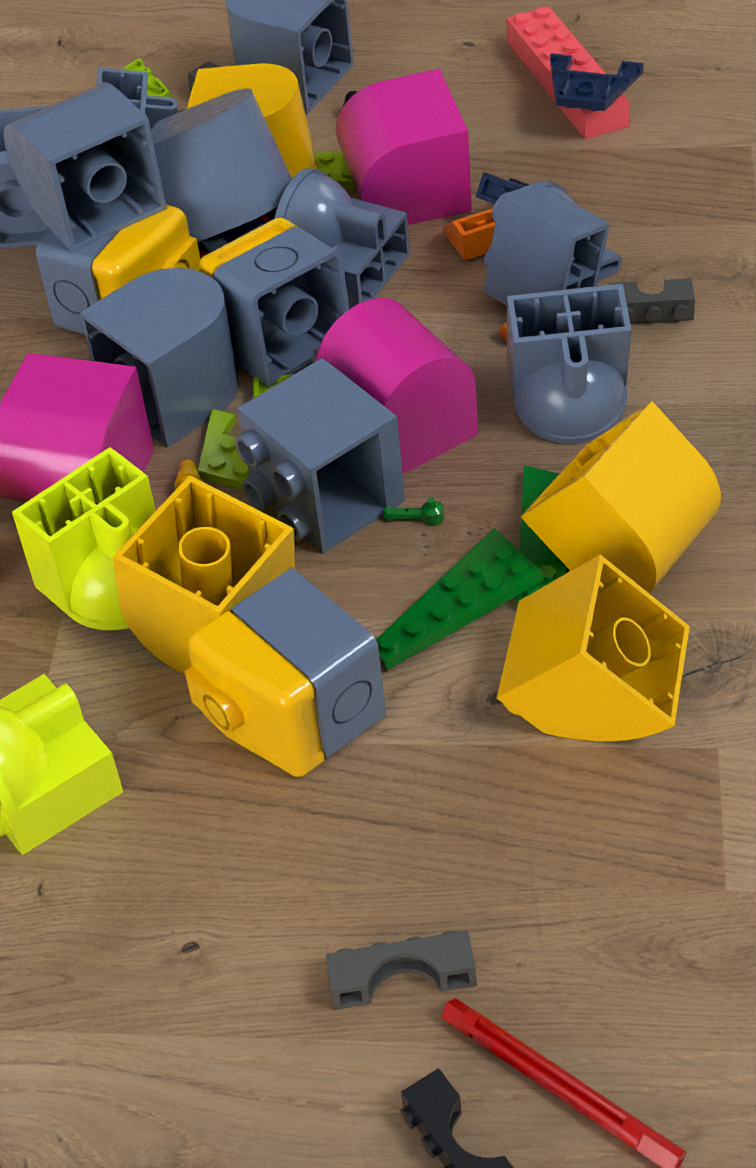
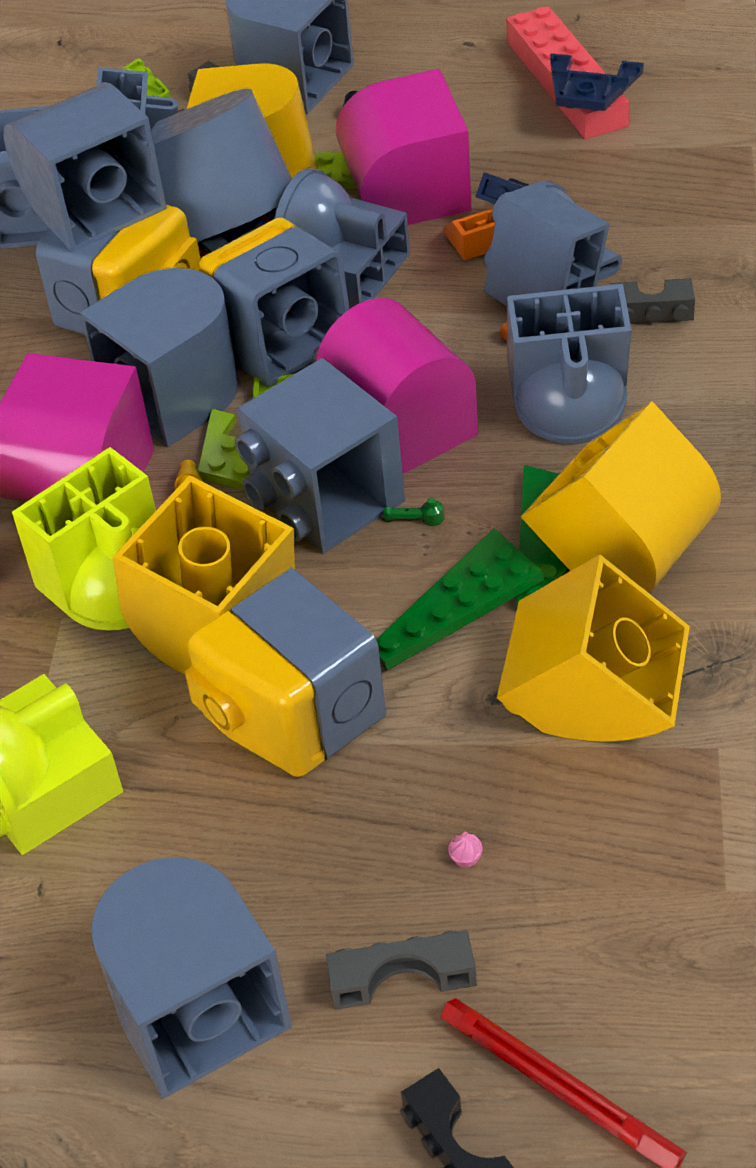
(187, 970): none -> sand blue brick
(465, 849): none -> bright pink plate

